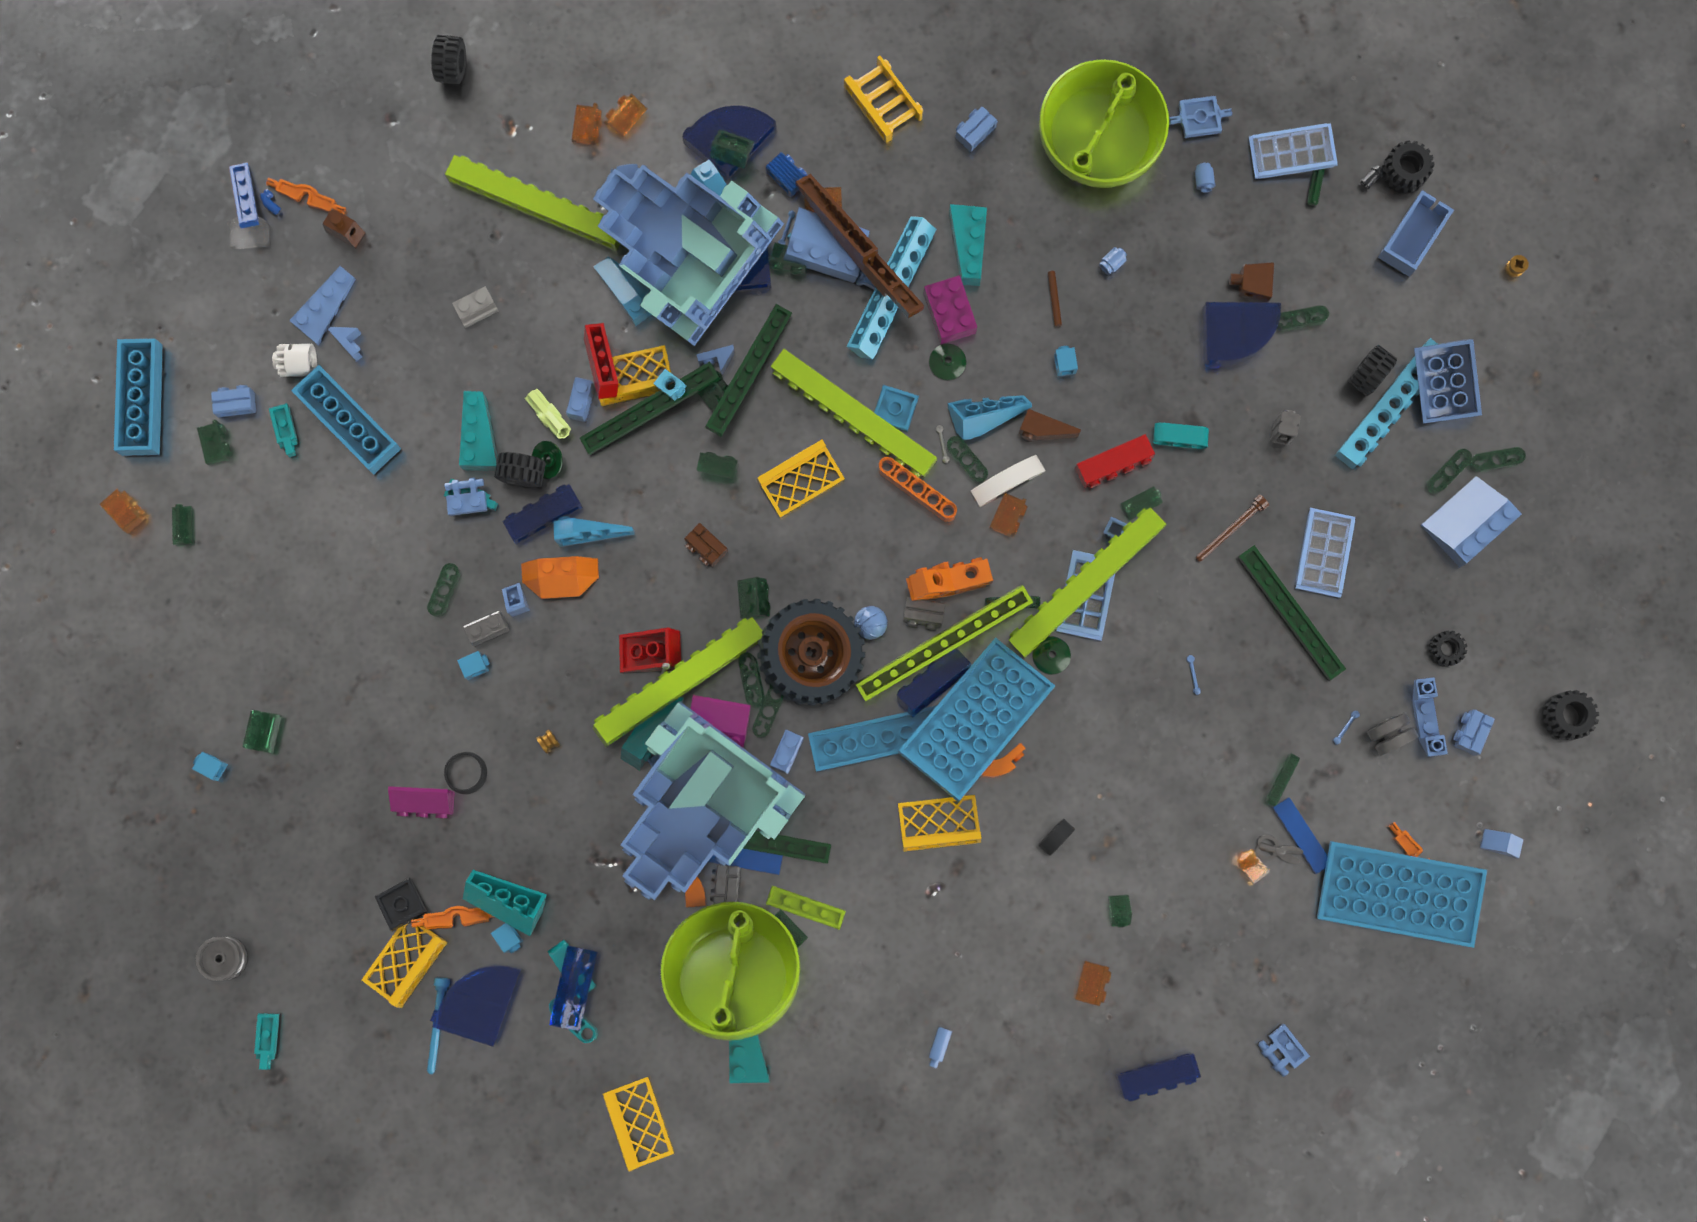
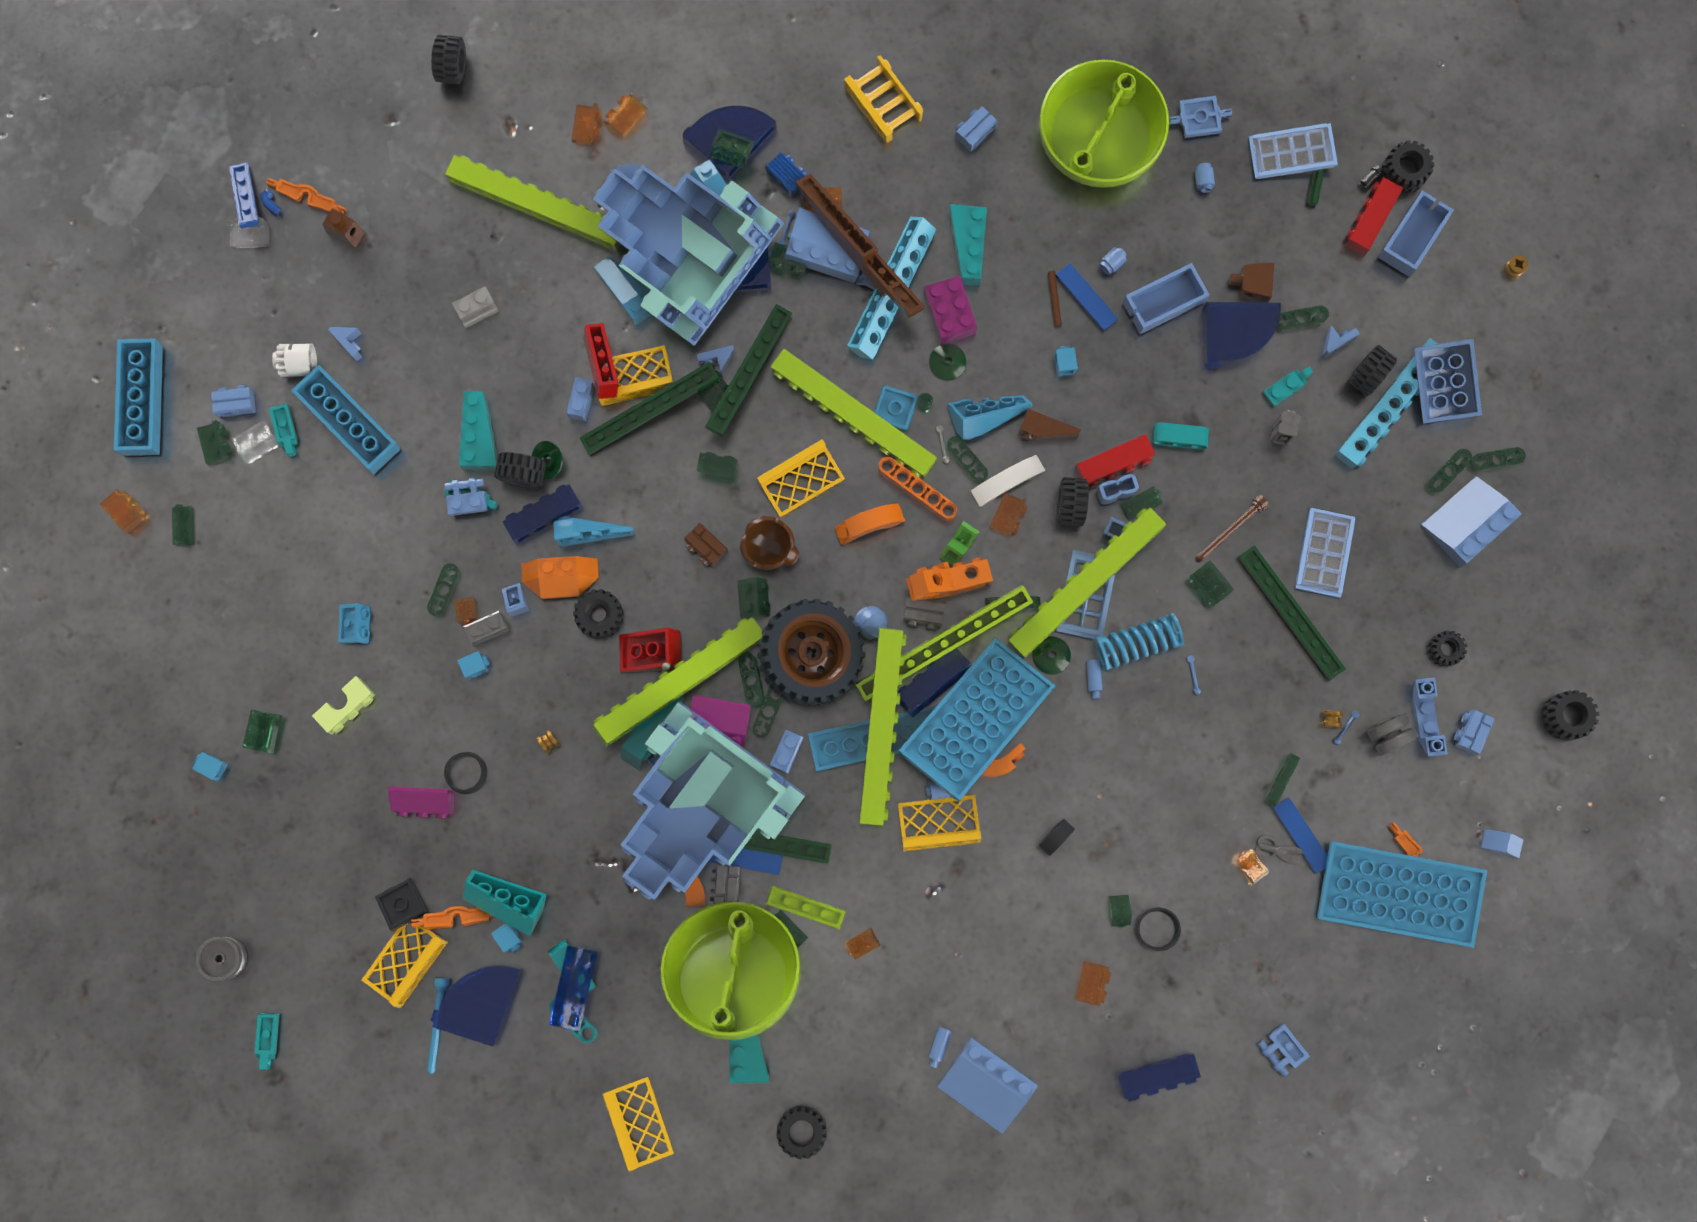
(255, 442): none -> clear bracket
(320, 309): medium blue wing -> none
(354, 623): none -> dark azure bracket
(357, 695): none -> yellowish green arch
(465, 611): none -> clear orange bracket
(548, 414): yellowish green piece -> none
(595, 599): none -> black tyre
(663, 381): medium azure brick -> none
(768, 543): none -> reddish brown piece
(801, 1150): none -> black tyre
(862, 943): none -> clear orange bracket
(869, 521): none -> orange arch
(881, 726): none -> lime brick
(925, 398): none -> clear green hinge
(935, 791): none -> medium blue brick
(959, 544): none -> bright green slope
(987, 1085): none -> medium blue slope
(1072, 501): none -> black tyre
(1086, 297): none -> blue tile
(1094, 678): none -> medium blue cylinder
(1122, 488): none -> medium blue brick
(1132, 631): none -> dark azure piece
(1166, 298): none -> medium blue piece
(1176, 924): none -> black tyre
(1211, 583): none -> clear green bracket
(1287, 386): none -> teal hinge
(1332, 719): none -> pearl gold wheel
(1335, 342): none -> medium blue slope
(1375, 214): none -> red brick

